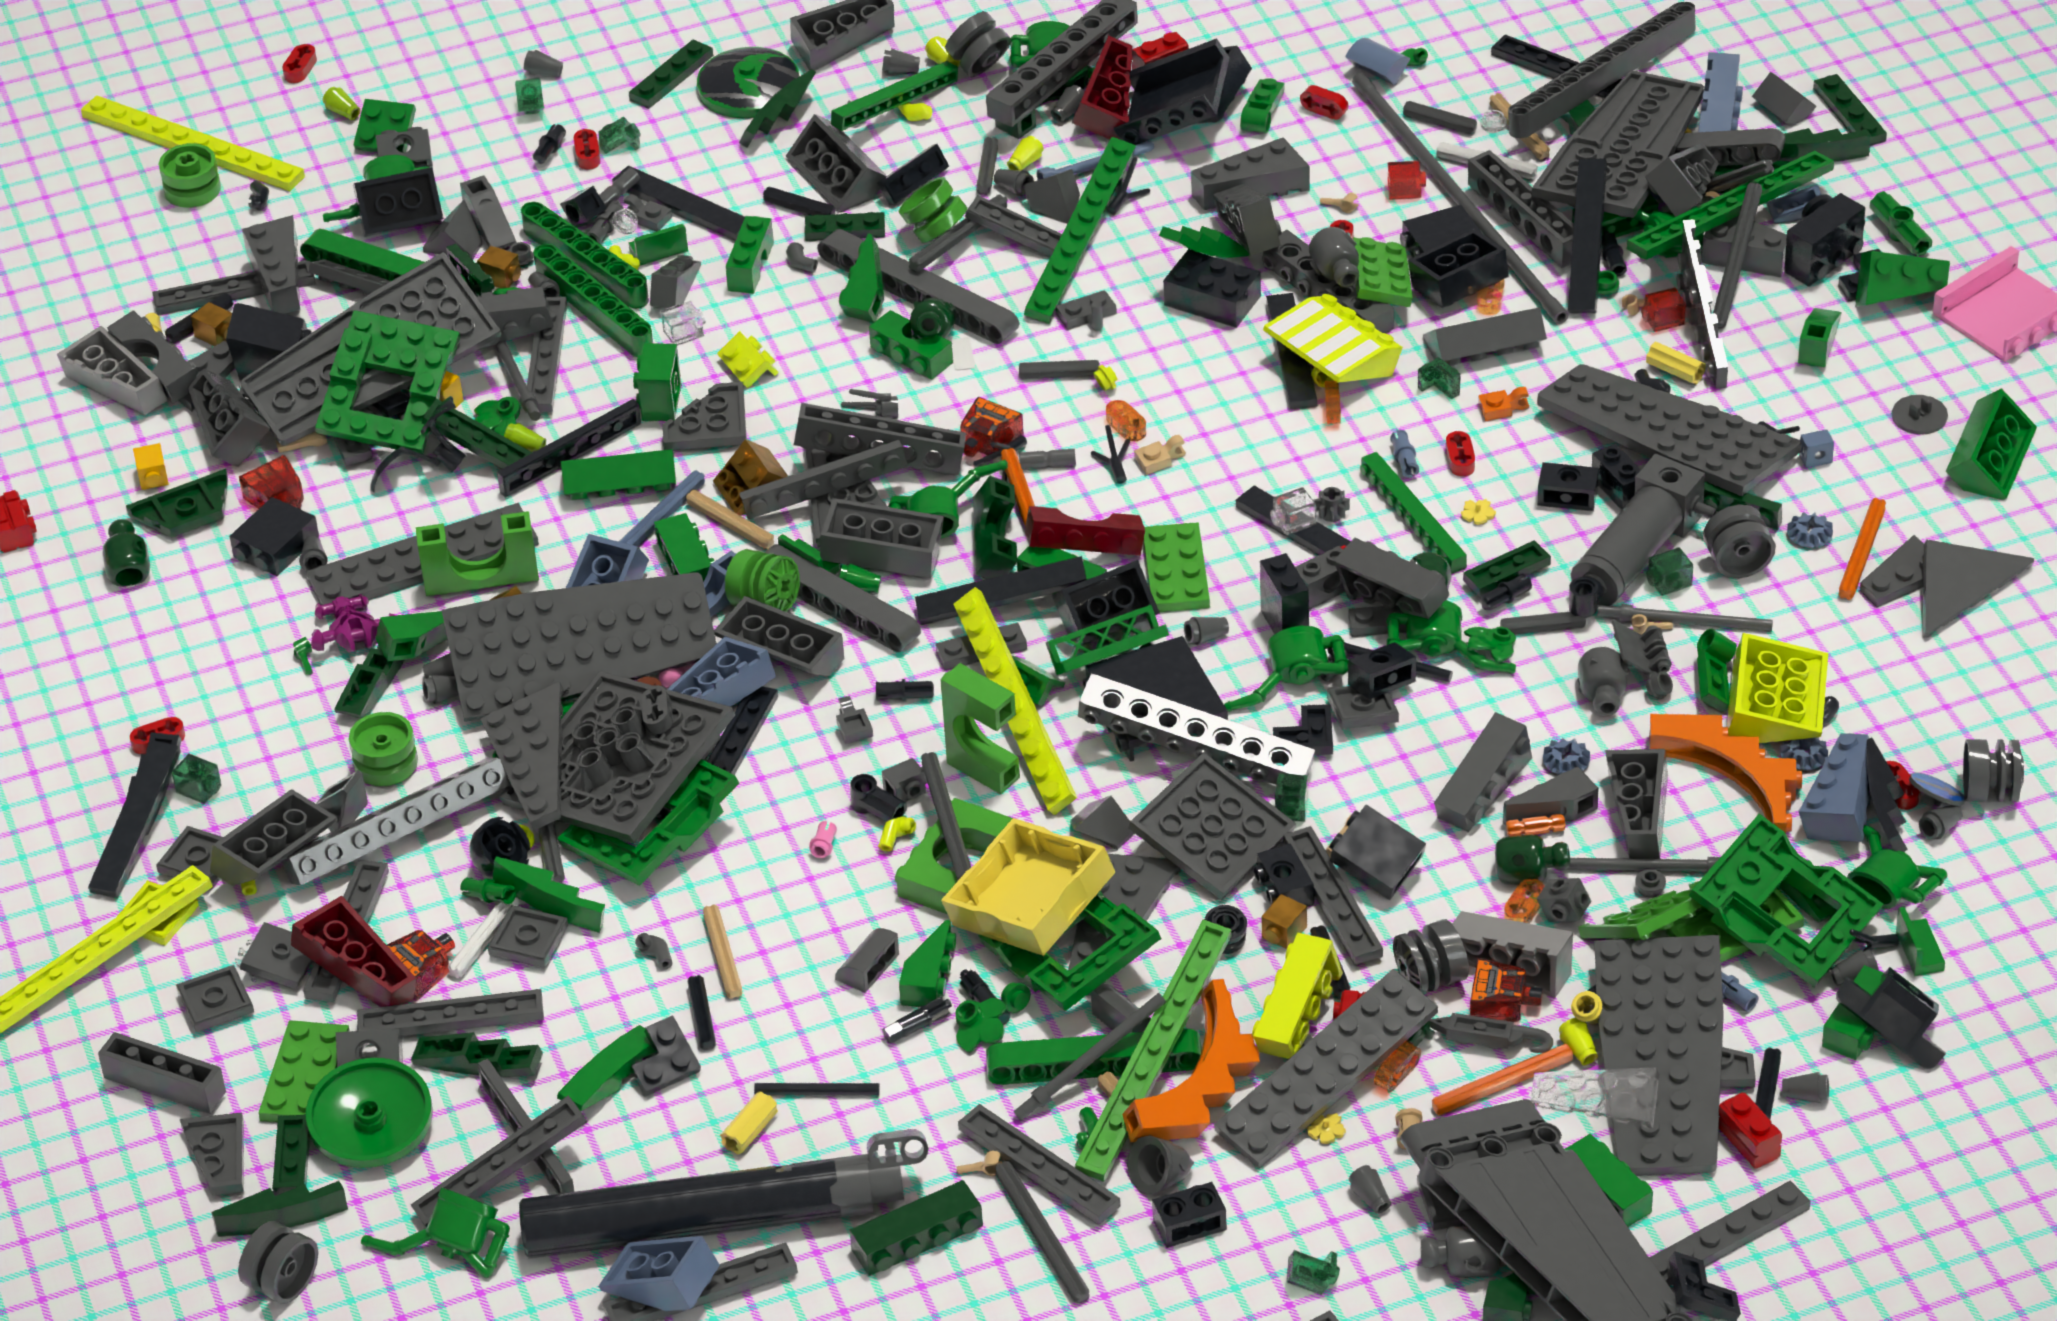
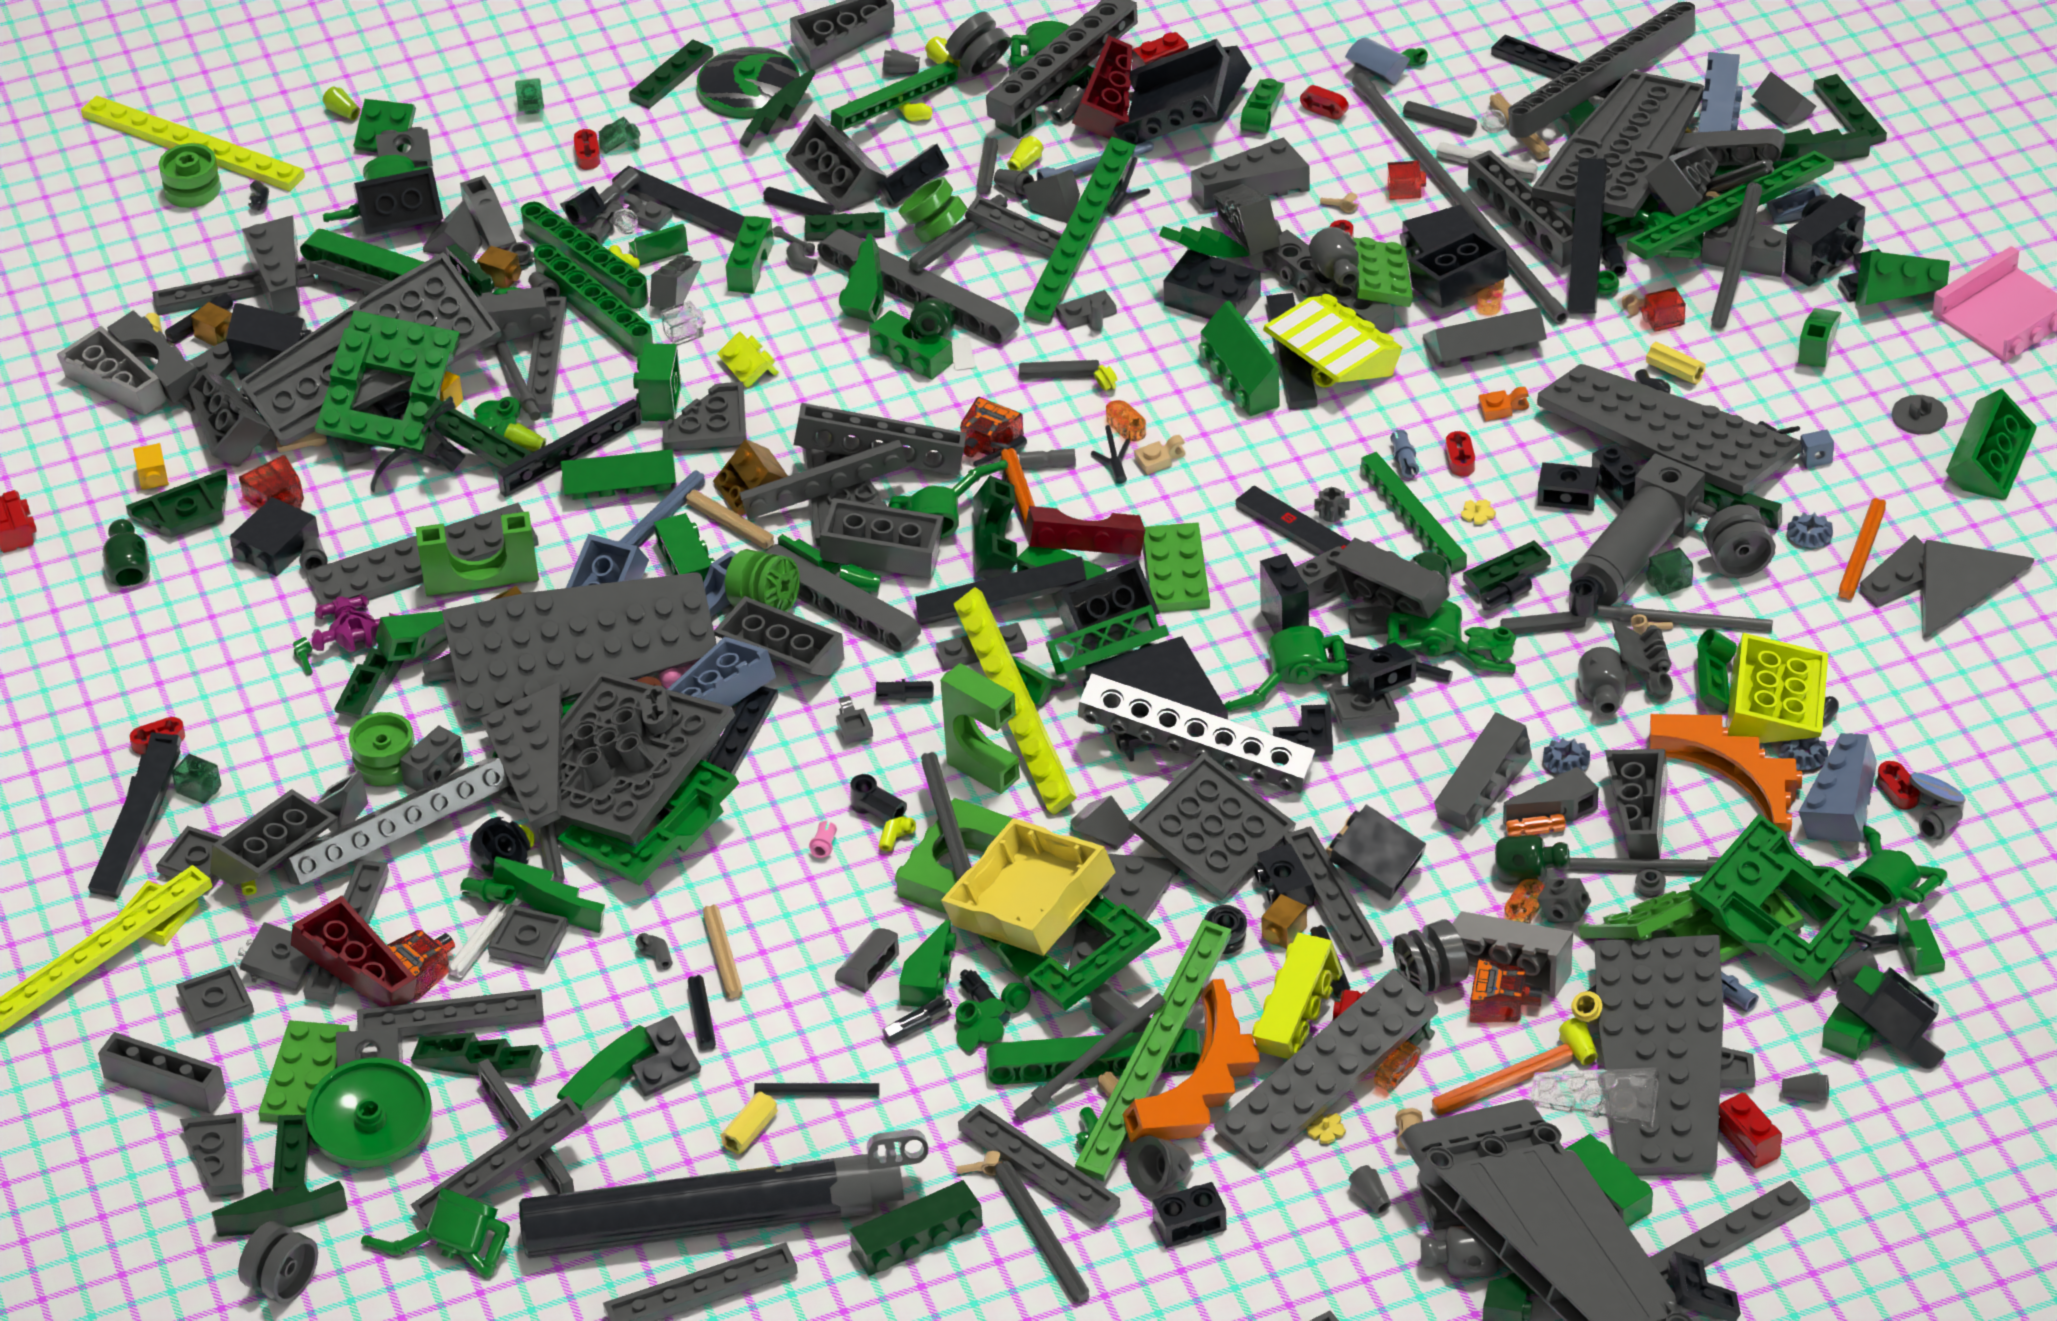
(299, 63): red beam -> none
(432, 759): none -> dark grey brick
(439, 688): dark grey cone -> none
(542, 64): dark grey cone -> none
(549, 143): black axle -> none
(662, 1272): sand blue slope -> none
(779, 231): none -> dark grey hinge
(884, 404): dark grey plant -> none
(905, 780): dark grey brick -> none
(1203, 629): dark grey cone -> none
(1241, 360): none -> green slope
(1292, 796): clear green brick -> none
(1293, 511): clear brick -> none
(1312, 1272): clear green bracket -> none
(1332, 402): clear orange beam -> none
(1440, 375): clear green bracket -> none
(1490, 1032): dark grey plate -> none
(1698, 297): dark grey wing -> none
(1768, 1080): black axle -> none
(1884, 792): black slope -> none
(1900, 223): green piece -> none
(1992, 770): dark grey wheel -> none

